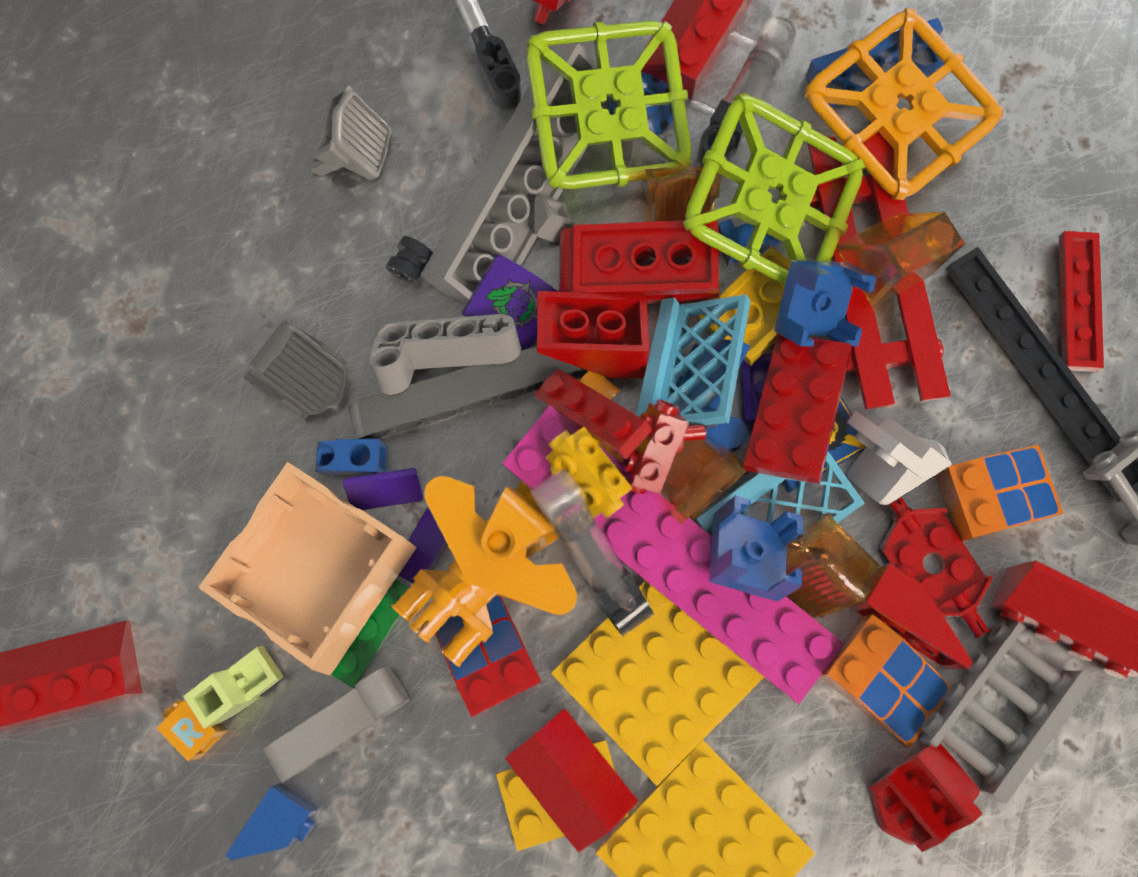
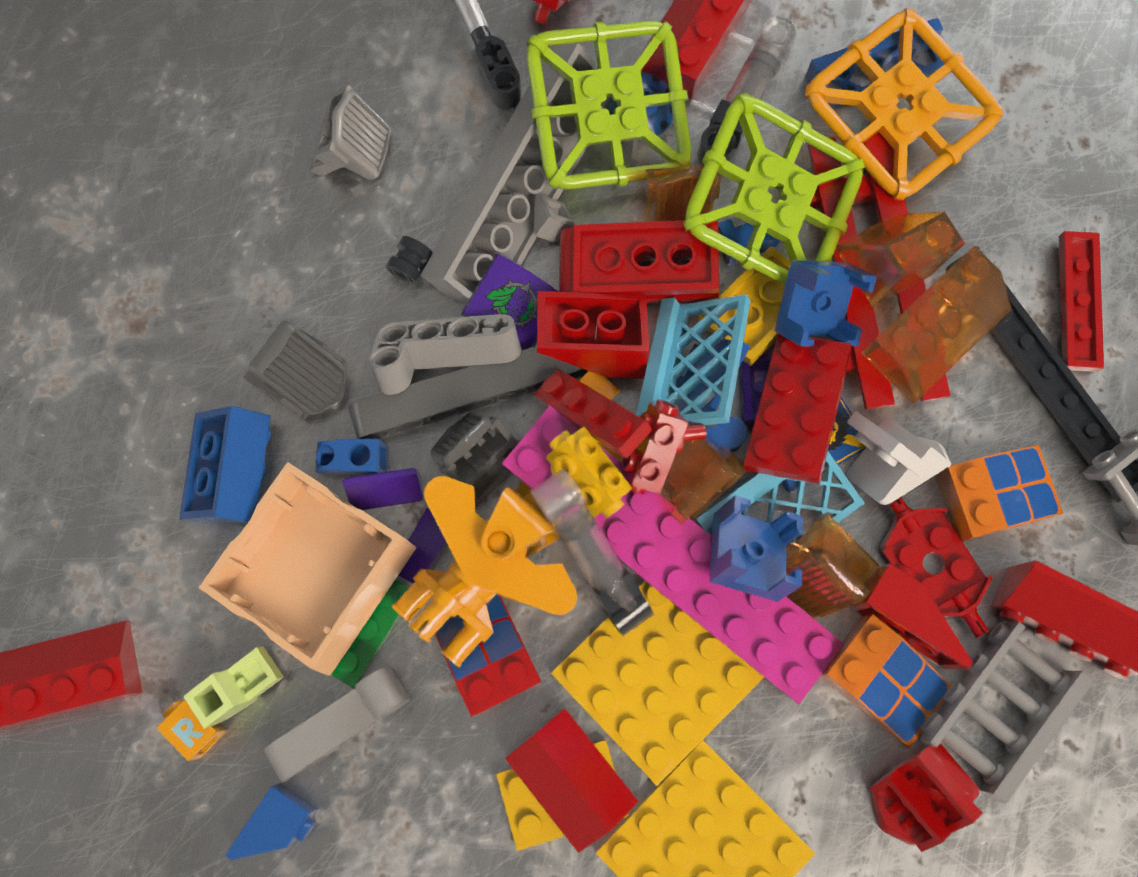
(225, 466): none -> blue slope
(474, 453): none -> dark grey piece
(941, 325): none -> clear orange slope

